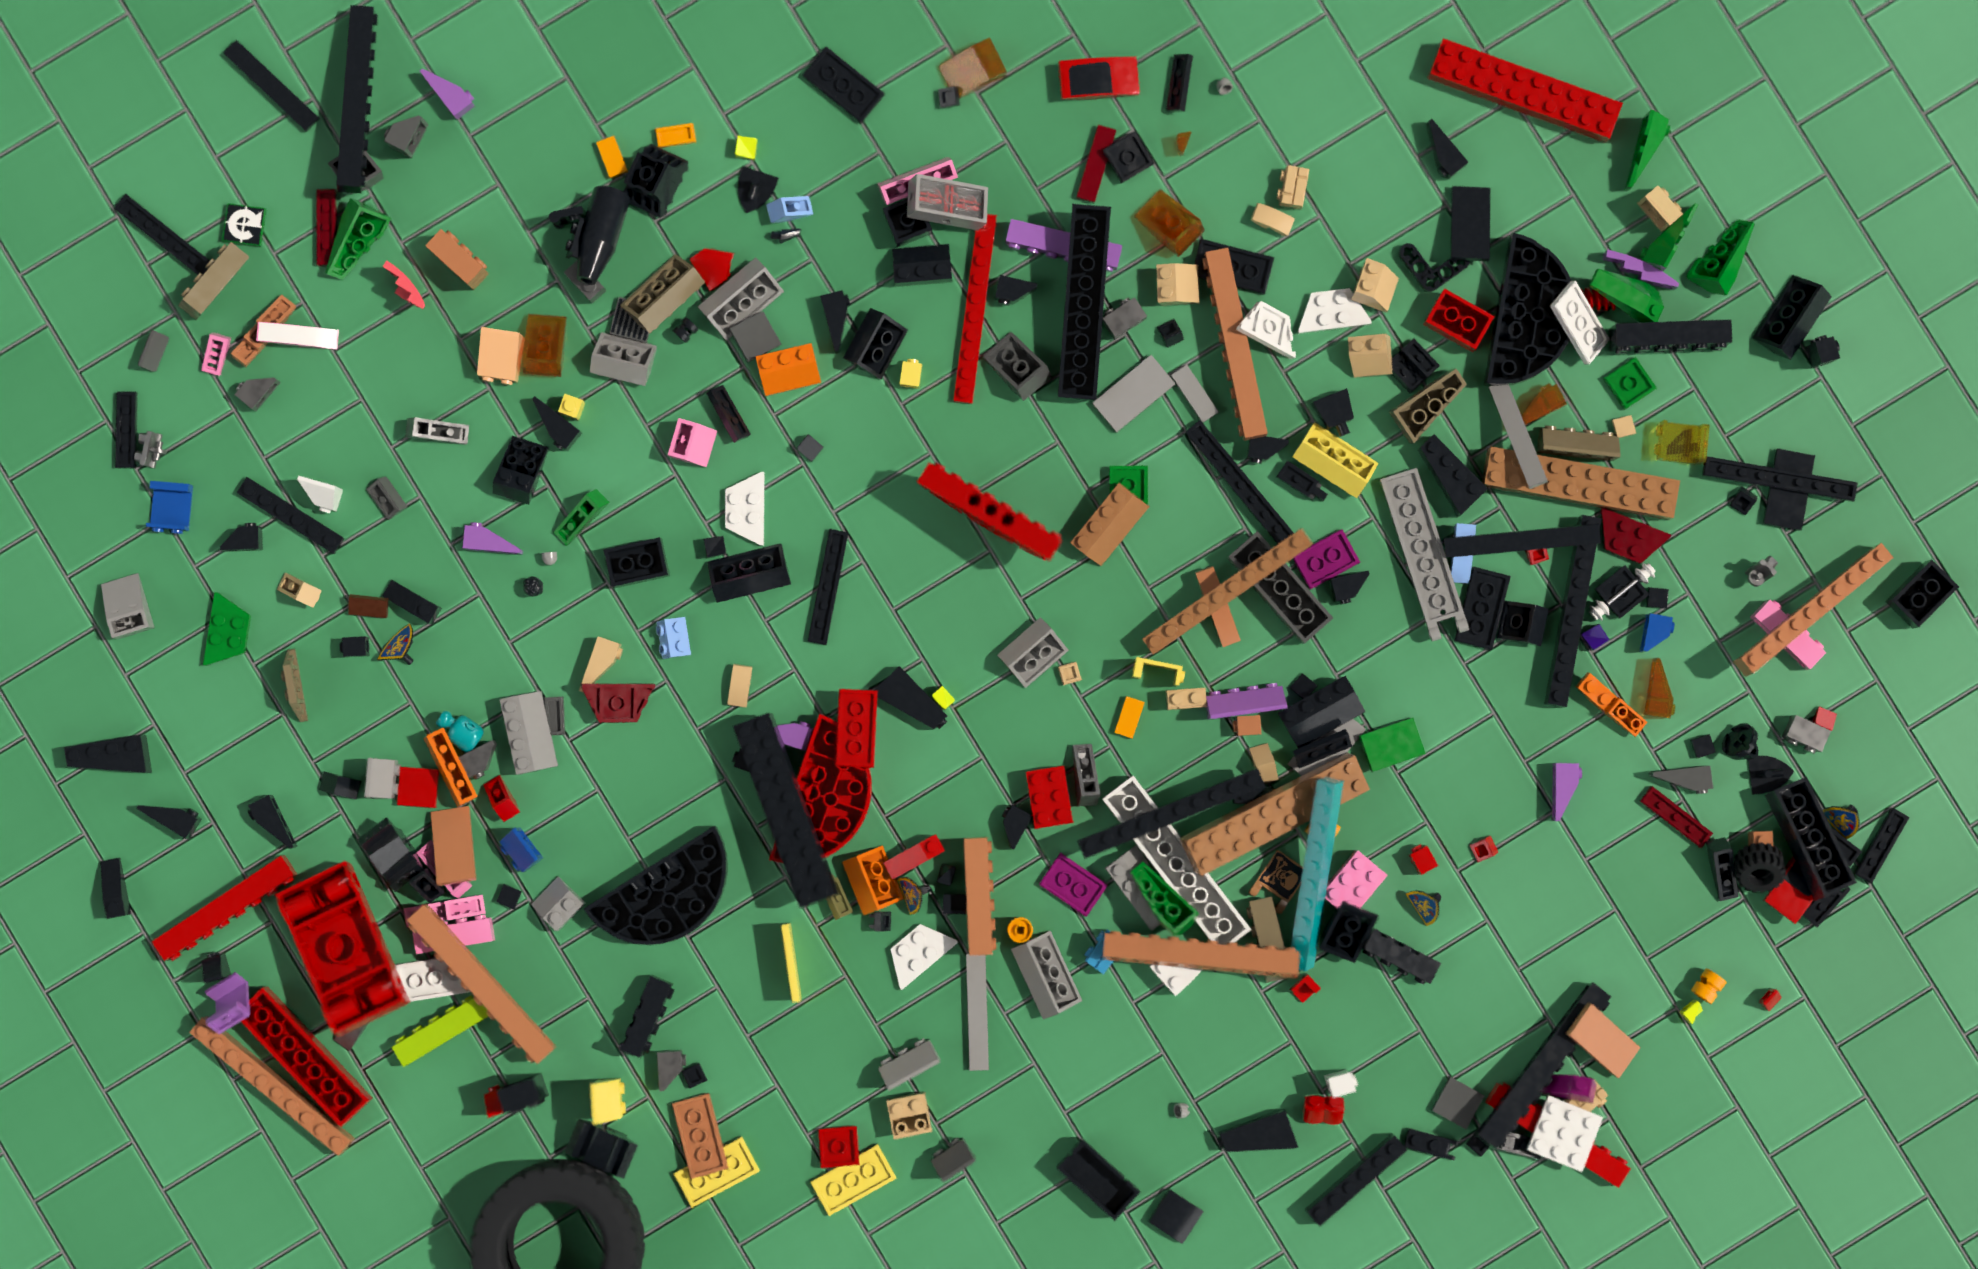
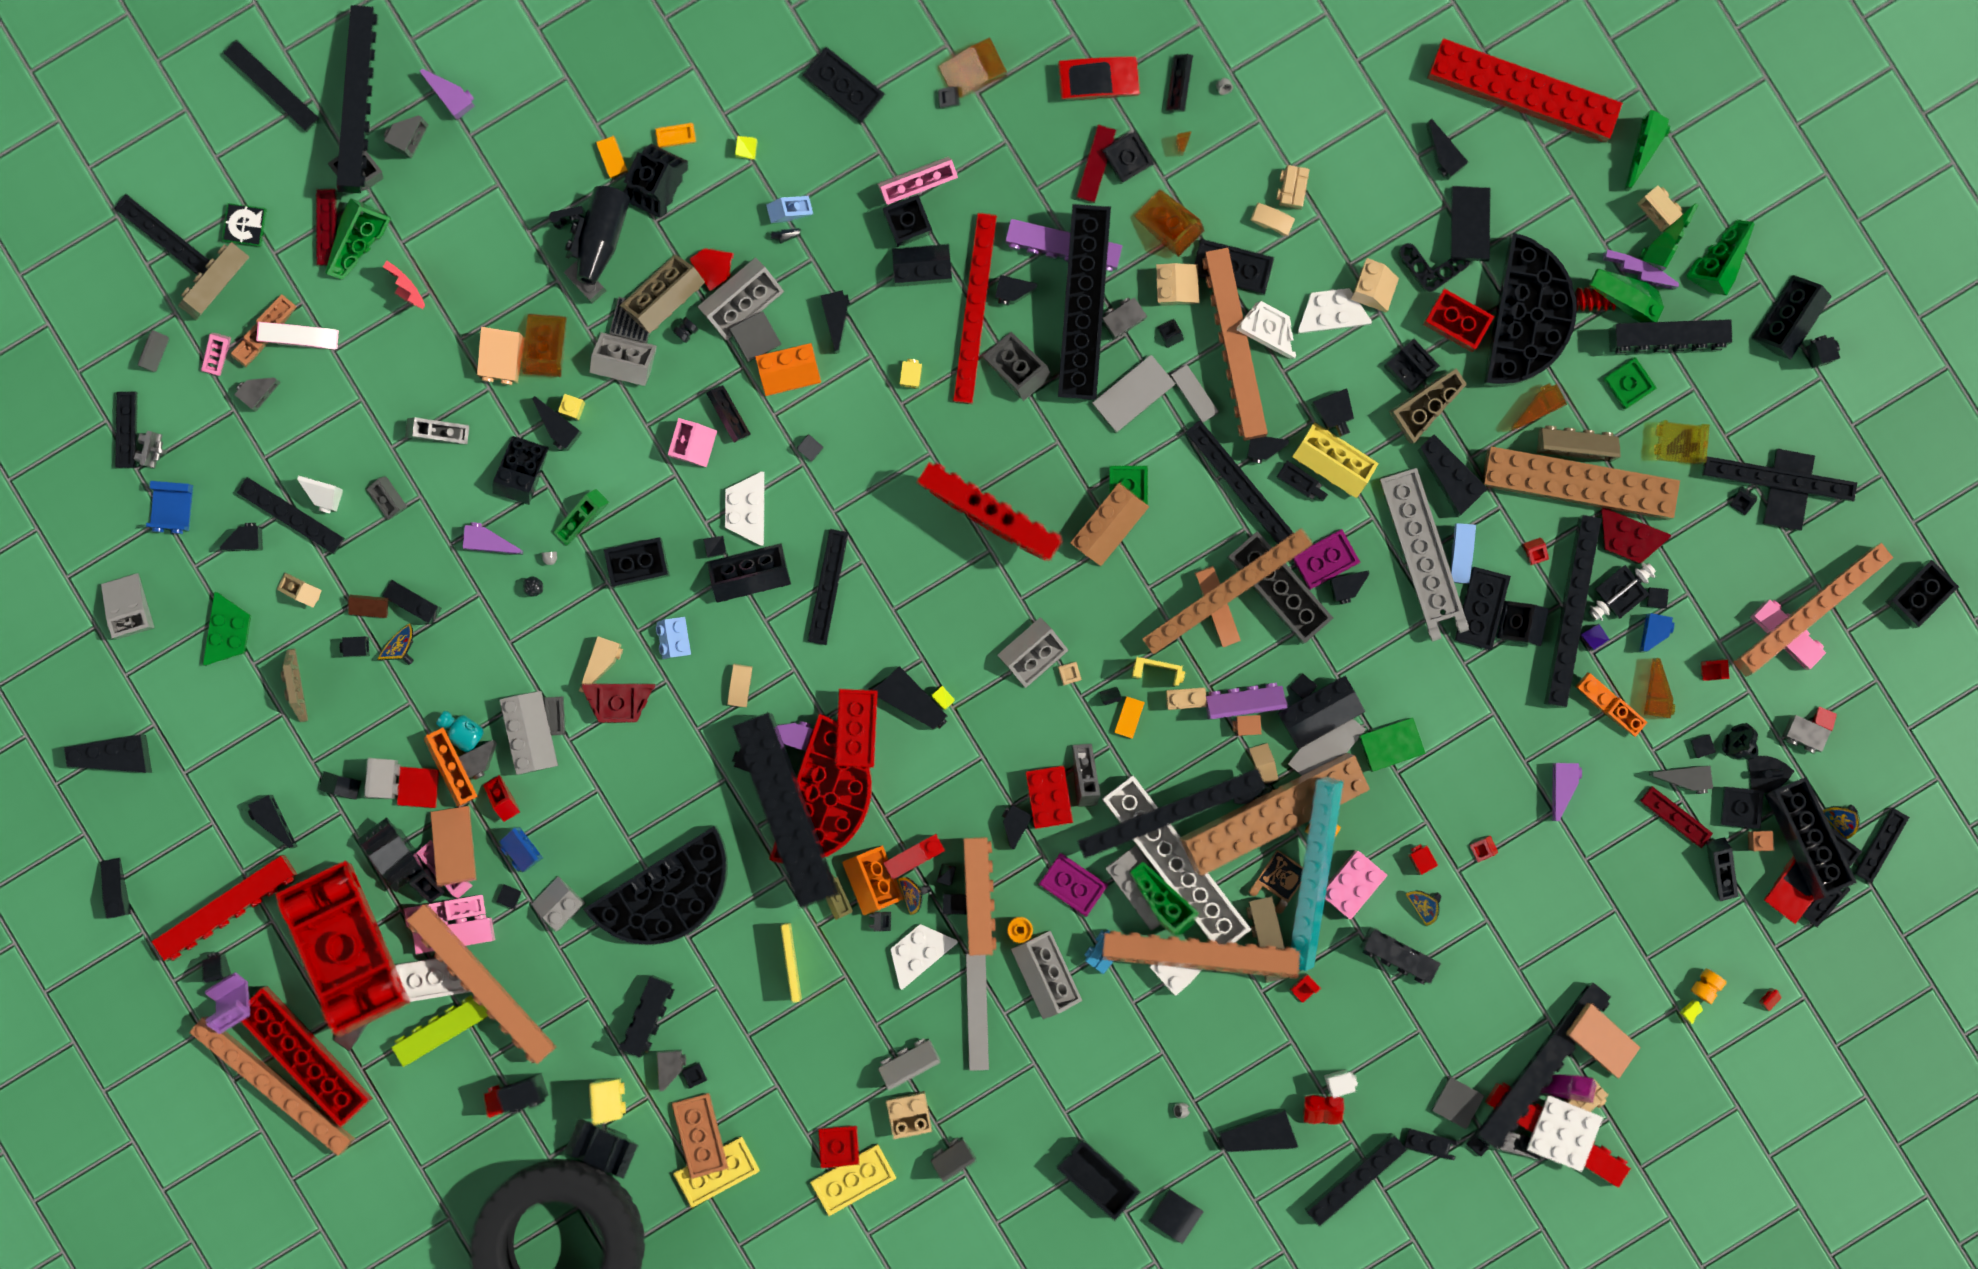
(176, 819): black slope -> none
(458, 258): nougat brick -> none
(755, 188): black shield -> none
(875, 343): black slope -> none
(947, 202): brick -> none
(1110, 696): none -> black slope
(1322, 748): black plate -> none
(1347, 931): black slope -> none
(1370, 355): tan slope -> none
(1518, 435): light grey tile -> none
(1522, 540): black tile -> none
(1579, 322): white tile -> none
(1624, 426): tan tile -> none
(1715, 670): none -> red panel
(1742, 807): none -> black plate
(1759, 867): black tyre -> none
(1761, 571): flat silver hips -> none

